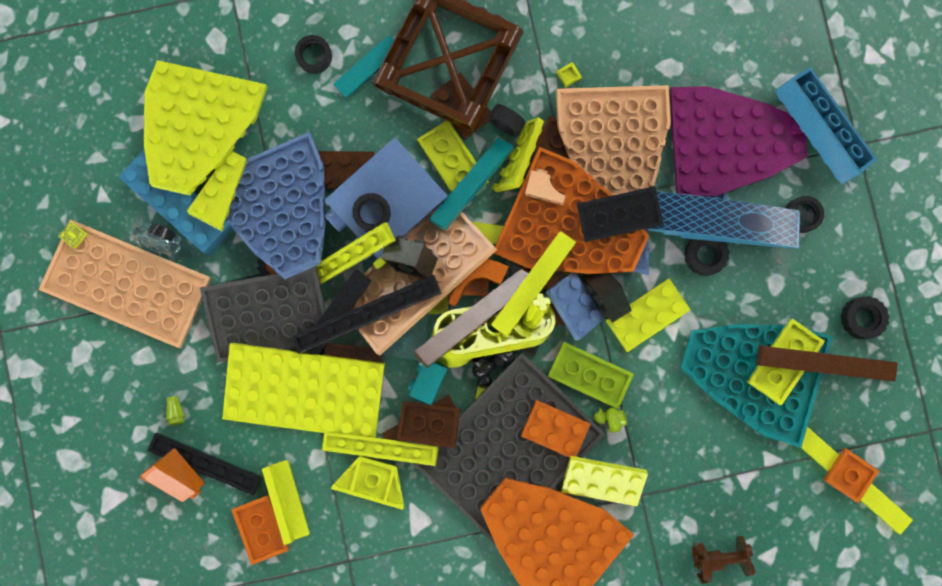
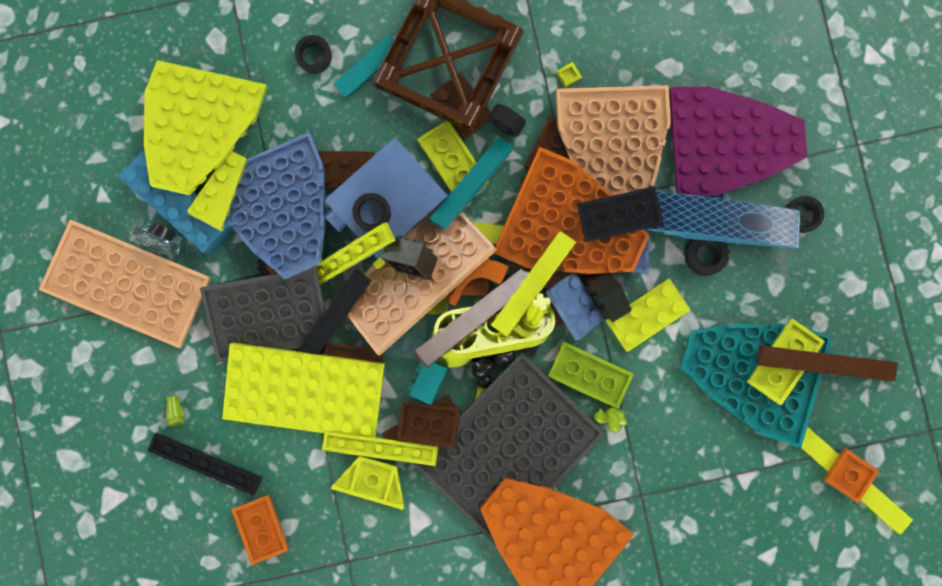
(73, 235): neon yellow tile -> none
(174, 477): orange slope -> none
(285, 501): neon yellow panel -> none
(367, 314): black tile -> none
(520, 157): neon yellow wing -> none
(541, 188): light nougat arch -> none
(555, 429): orange plate -> none
(604, 481): neon yellow plate -> none
(715, 560): reddish brown piece -> none
(825, 125): dark azure brick -> none
(875, 306): black tyre -> none

